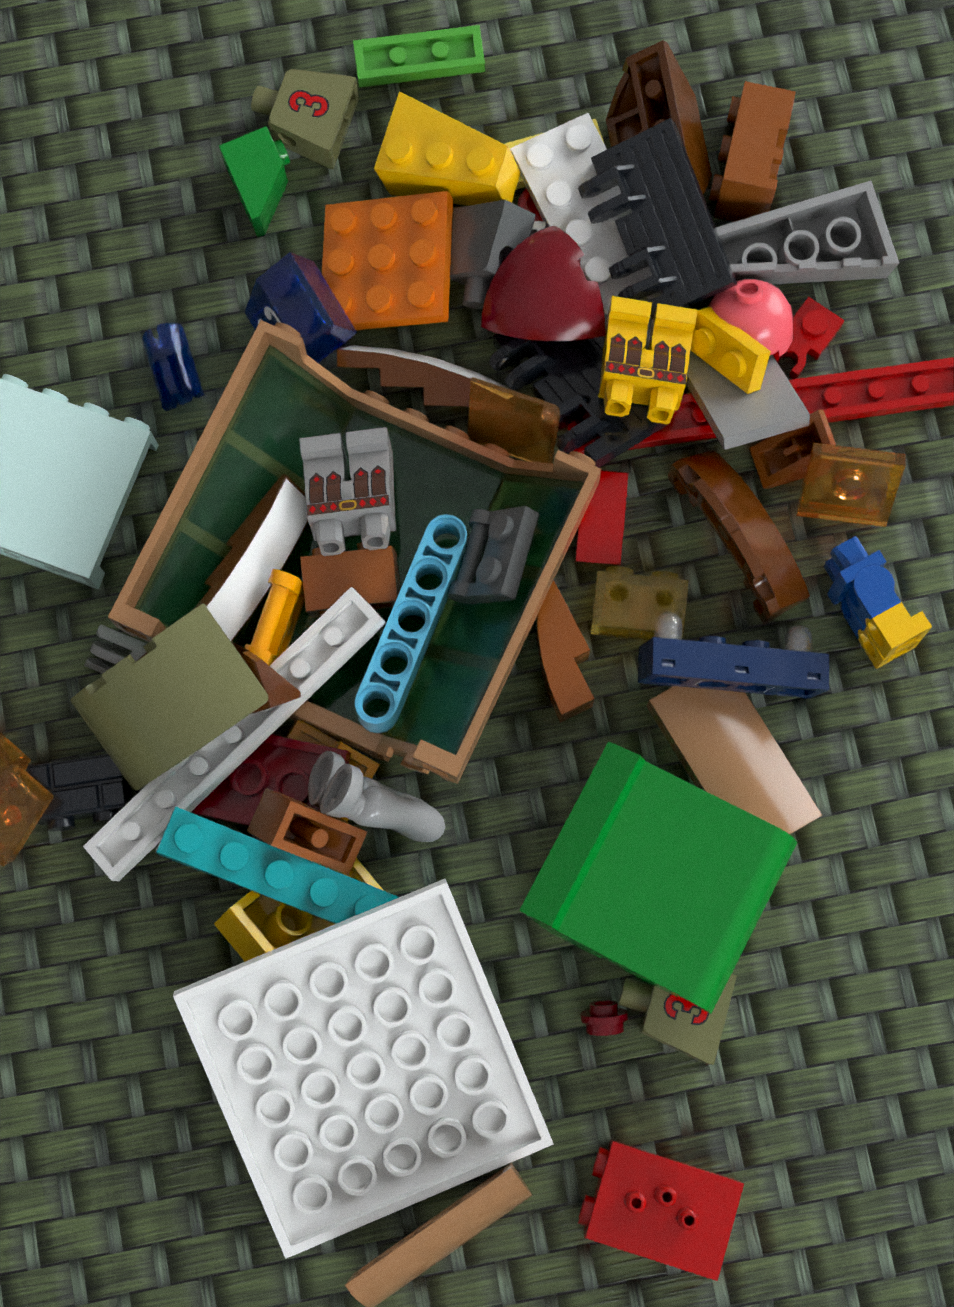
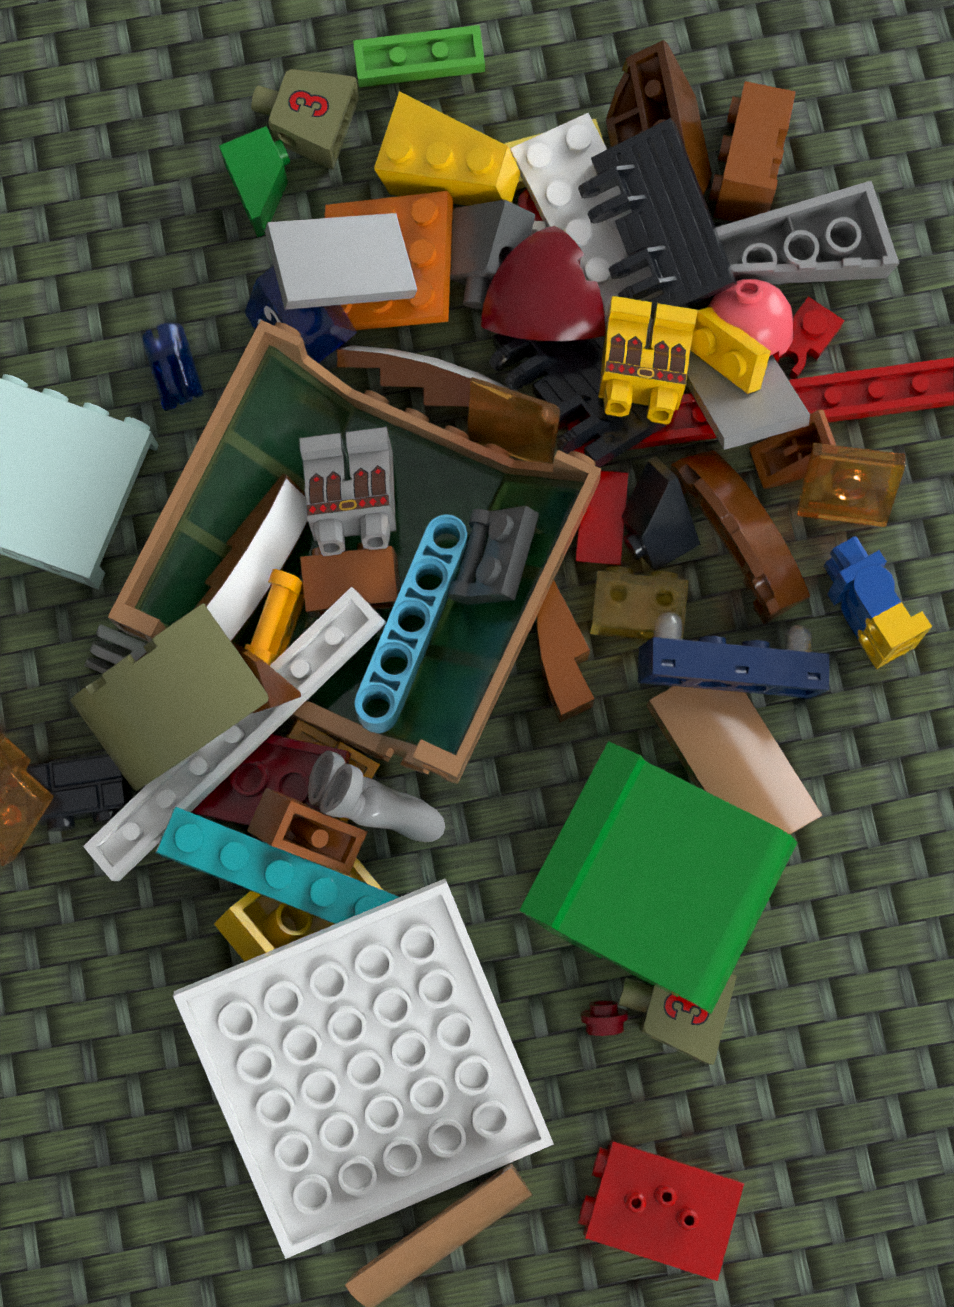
(340, 260): none -> light grey tile
(658, 518): none -> black slope

